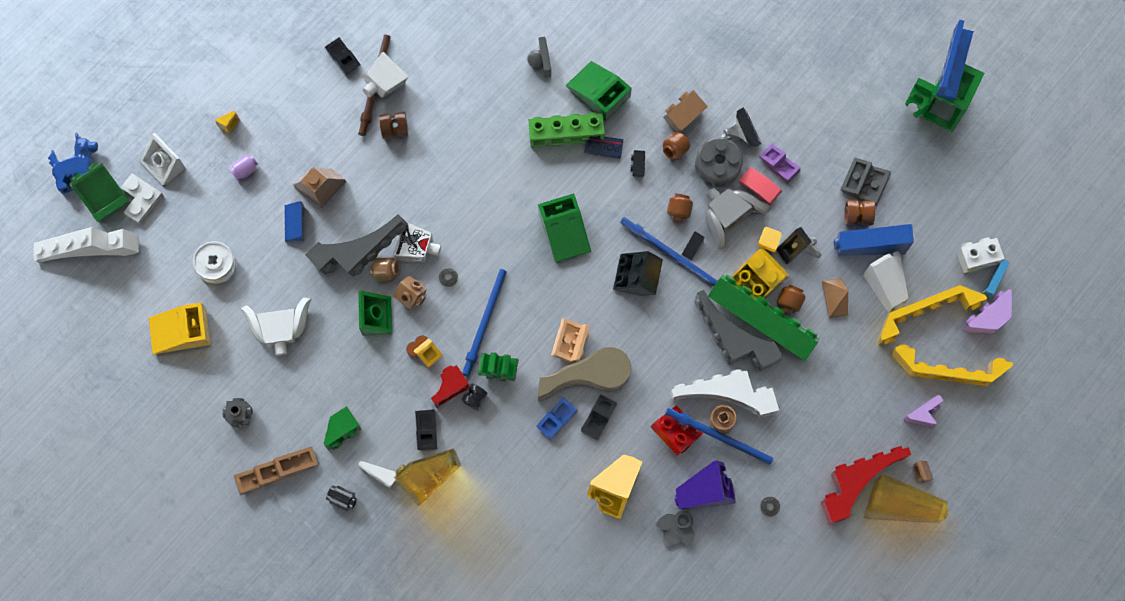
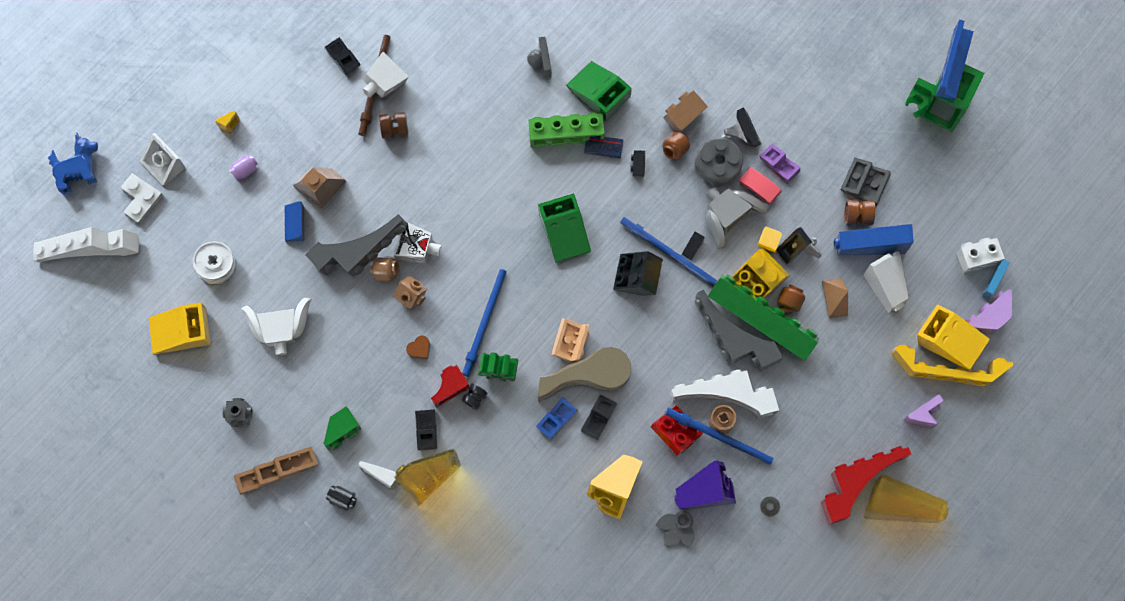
(98, 191): green panel -> none
(374, 314): green slope -> none
(428, 353): yellow slope -> none
(451, 282): clear smoke plate -> none
(679, 207): dark orange head -> none
(922, 471): medium nougat slope -> none
(952, 338): none -> yellow slope
(969, 299): yellow slope -> none

